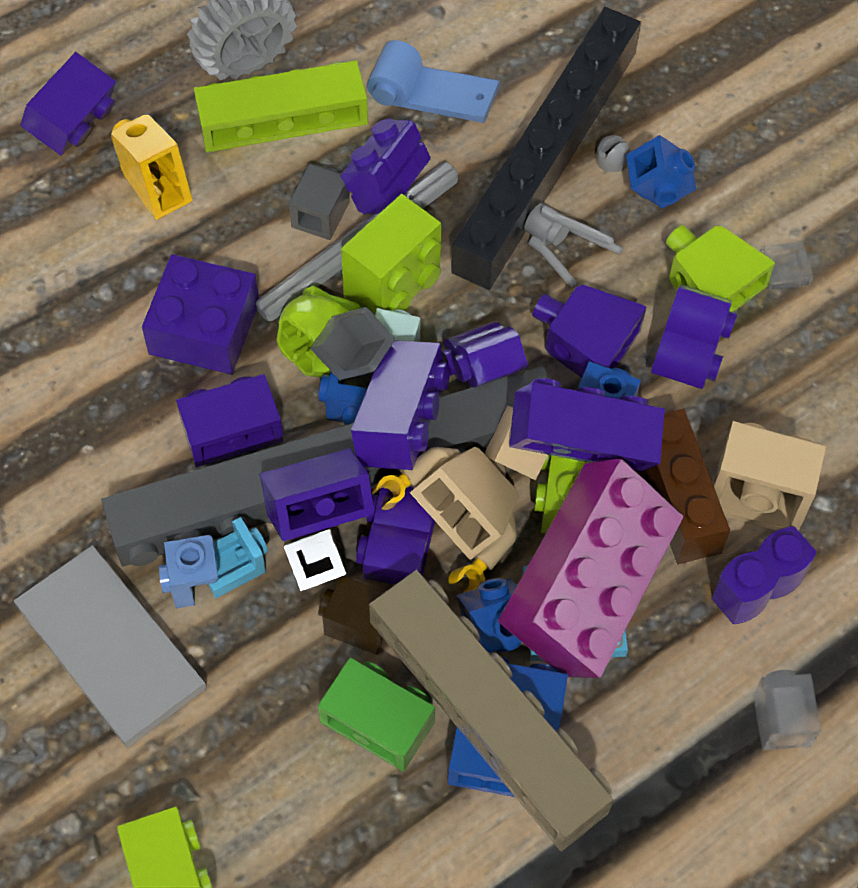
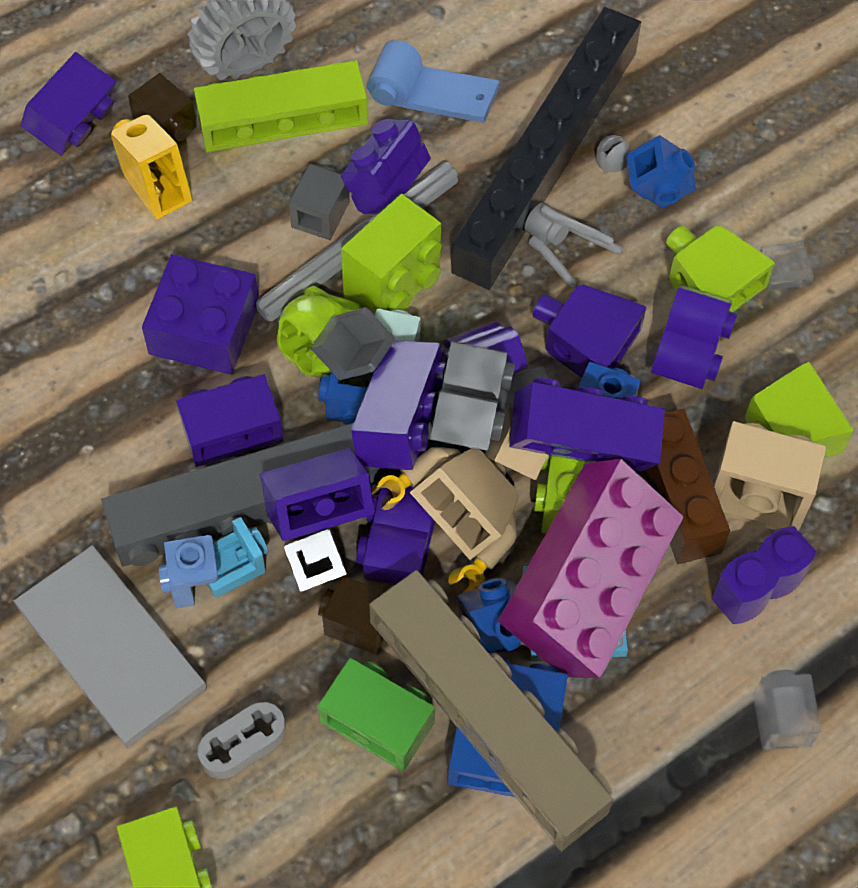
(165, 105): none -> dark brown brick
(235, 731): none -> light grey beam
(470, 395): none -> brick
(801, 407): none -> lime torso

